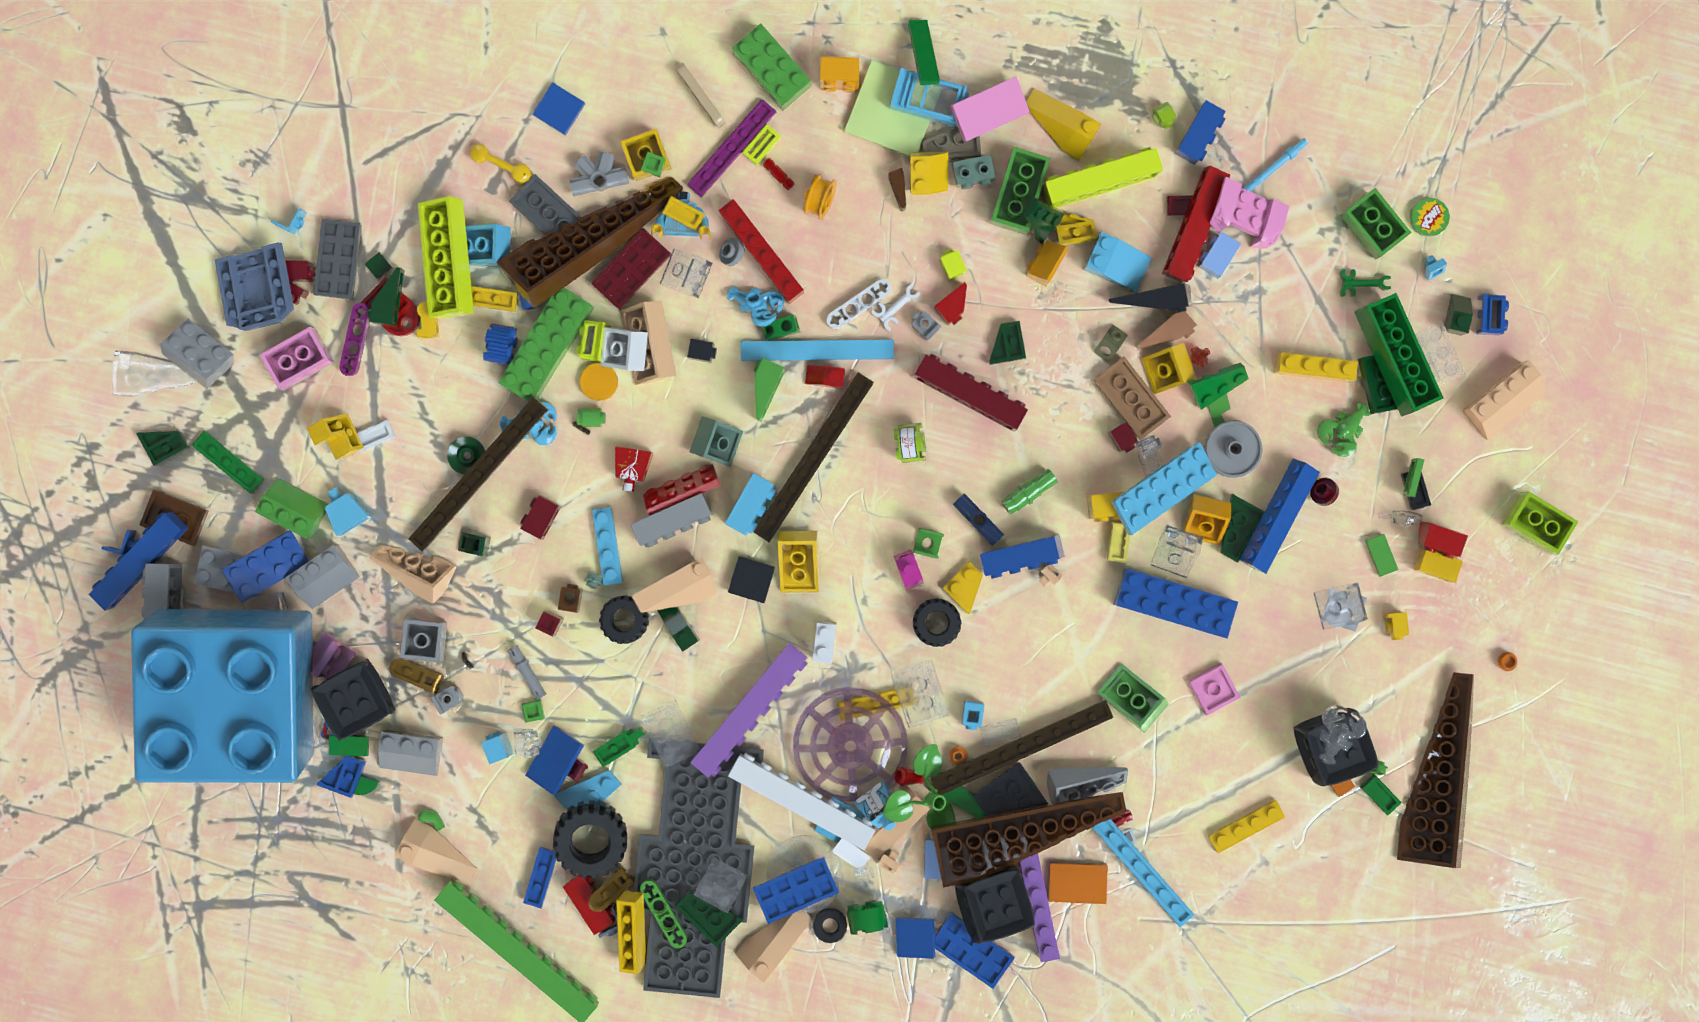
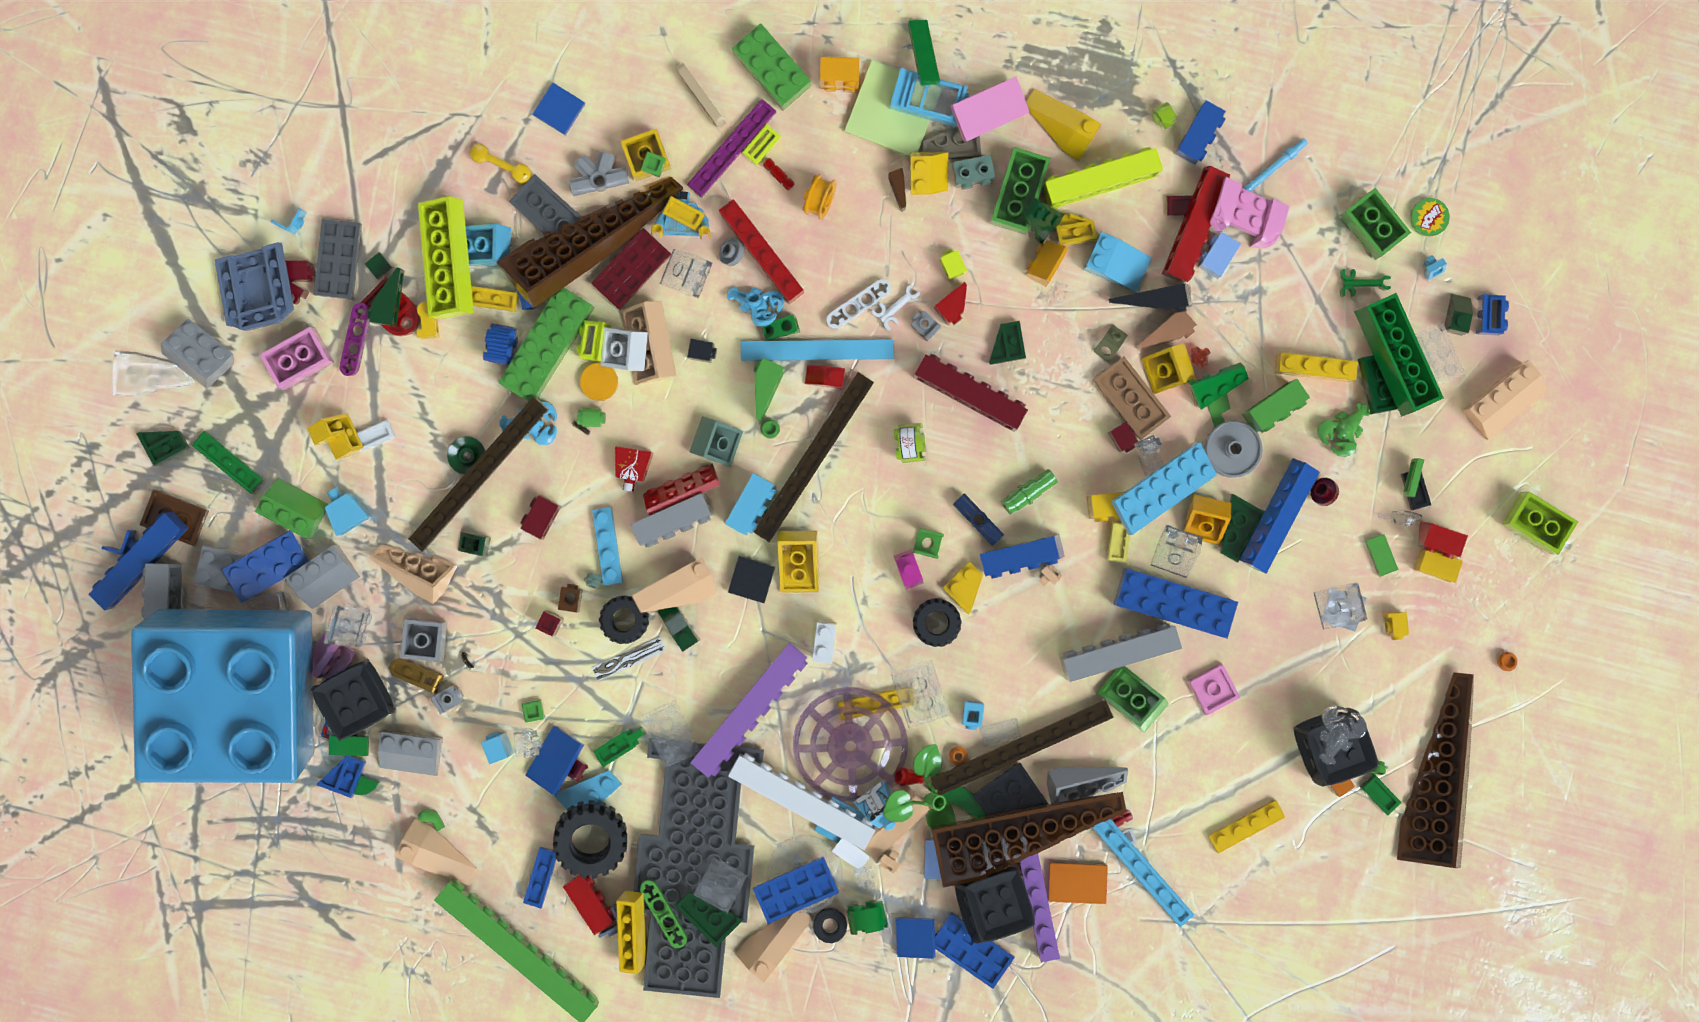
(348, 625): none -> clear slope
(526, 671): light grey pin -> none
(609, 890): pearl gold plate -> none
(628, 659): none -> sticker
(770, 428): none -> bright green plate
(1119, 653): none -> light grey brick
(1276, 406): none -> bright green brick

